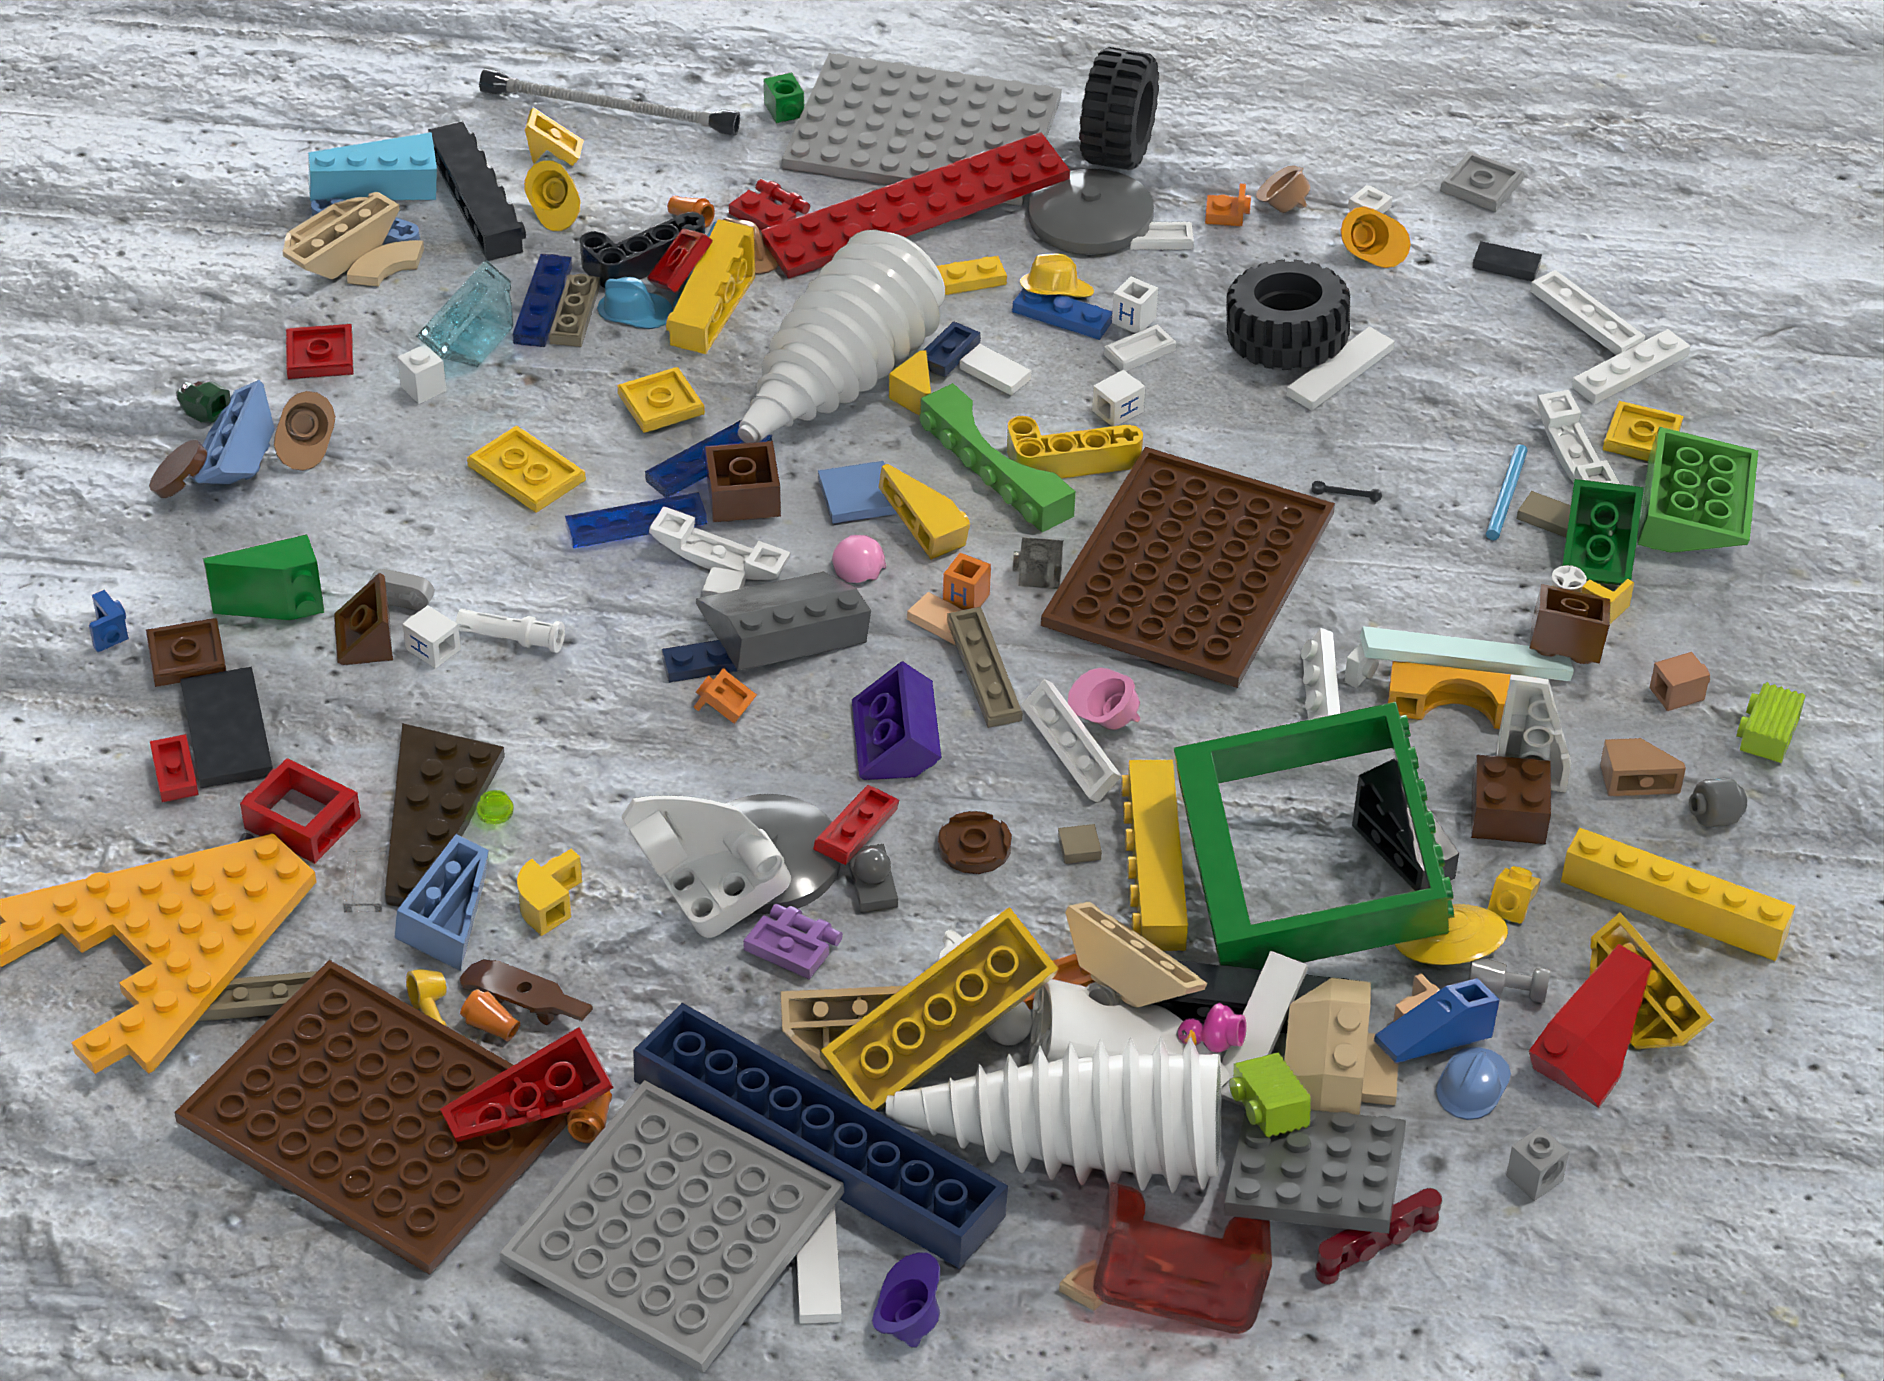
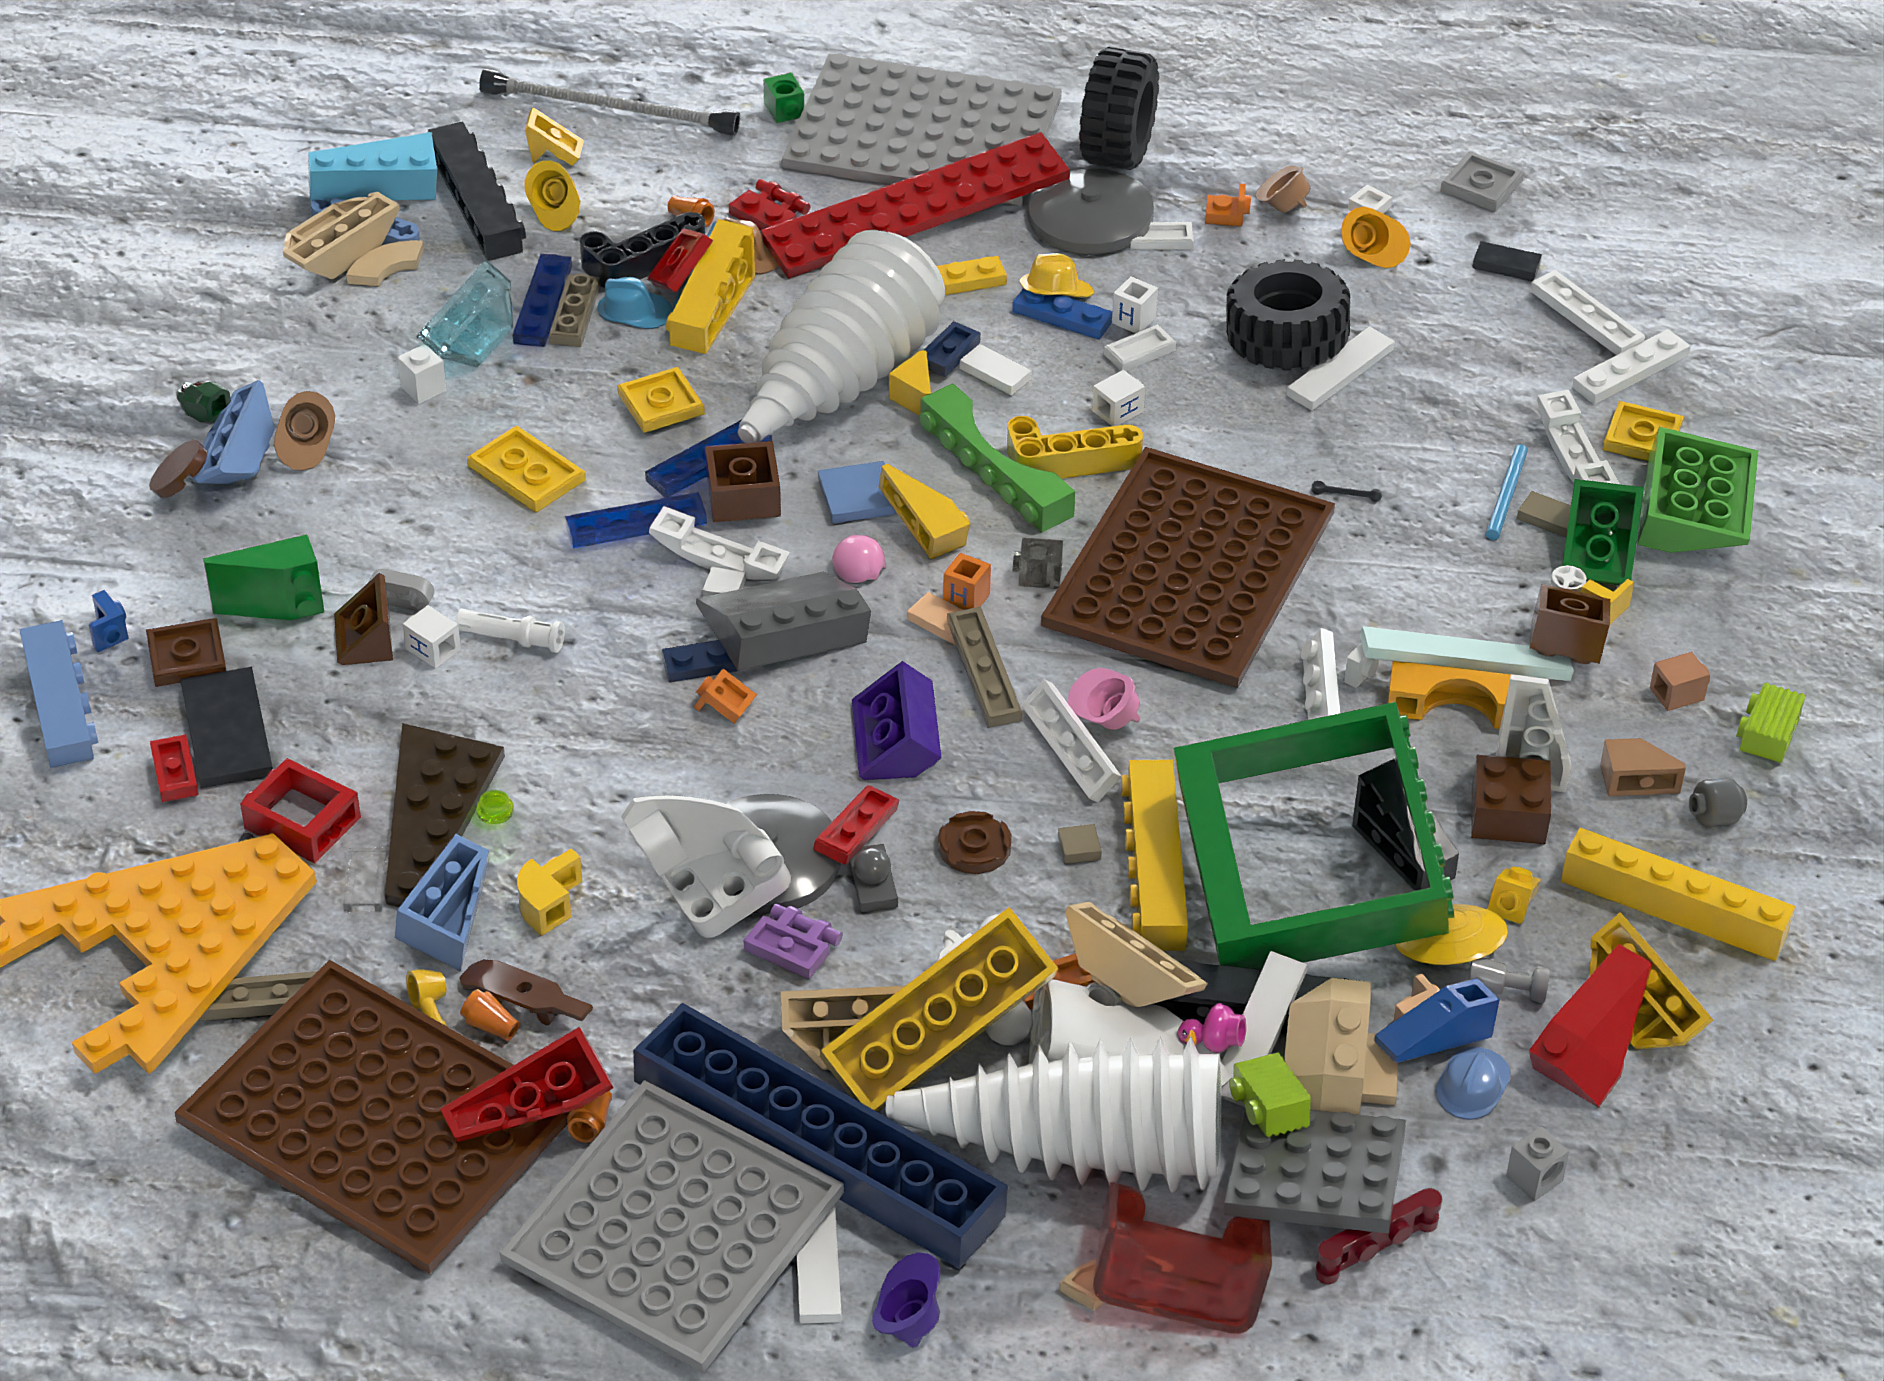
(57, 693): none -> medium blue wedge
(319, 351): red tile -> none

